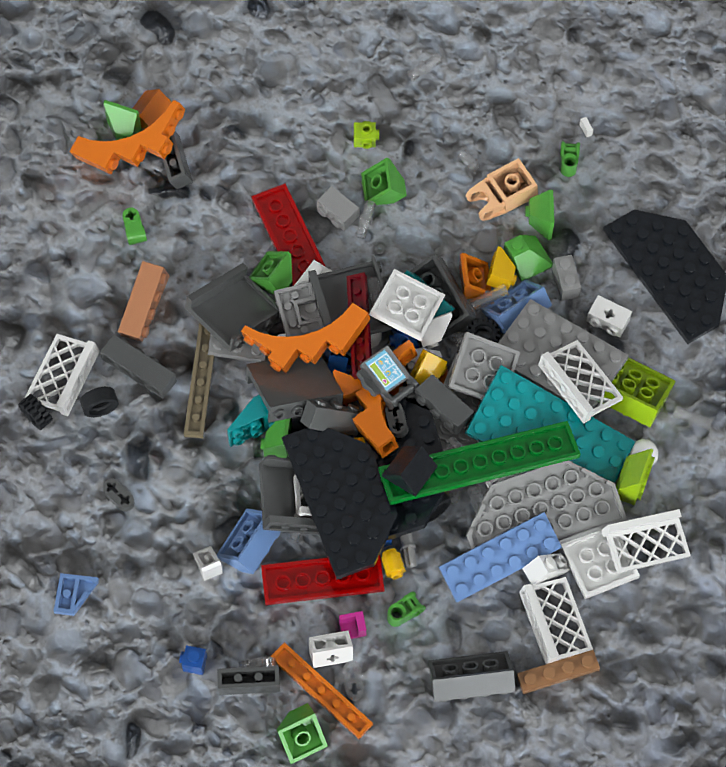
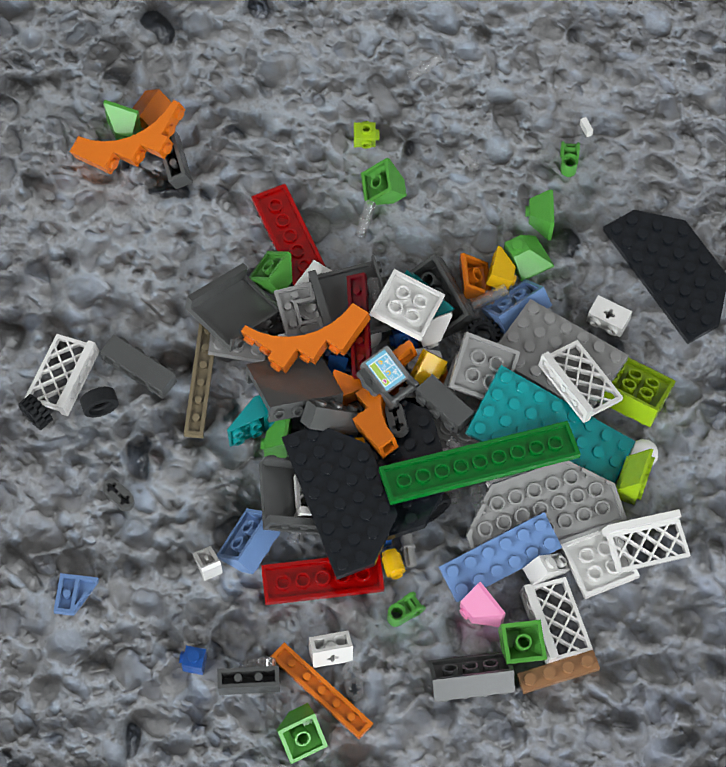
(133, 228): bright green piece -> none
(143, 301): nougat wedge -> none
(337, 208): light grey brick -> none
(354, 624): dark pink panel -> none
(410, 469): black slope -> none
(481, 607): none -> bright pink slope
(503, 190): light nougat brick -> none
(522, 642): none -> bright green slope
(566, 277): light grey brick -> none
(692, 418): clear pin -> none

